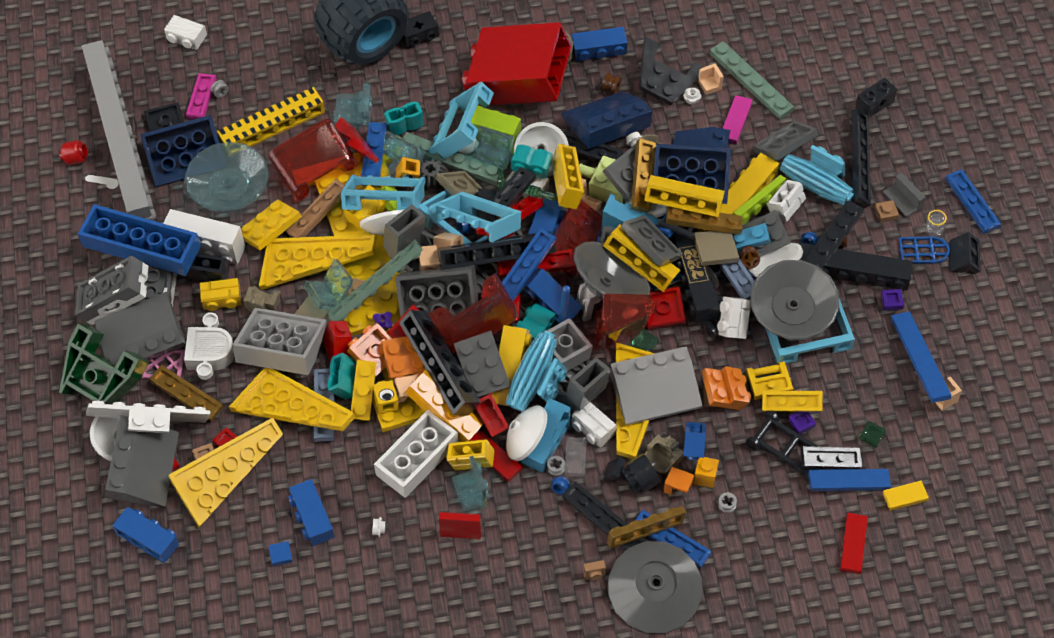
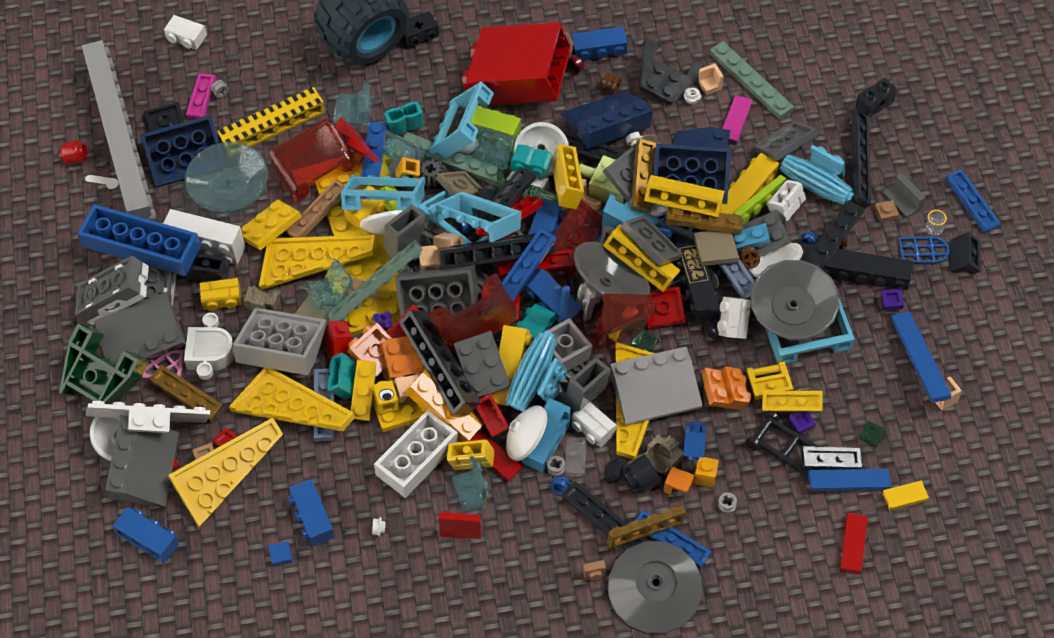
(576, 63): none -> dark red tile

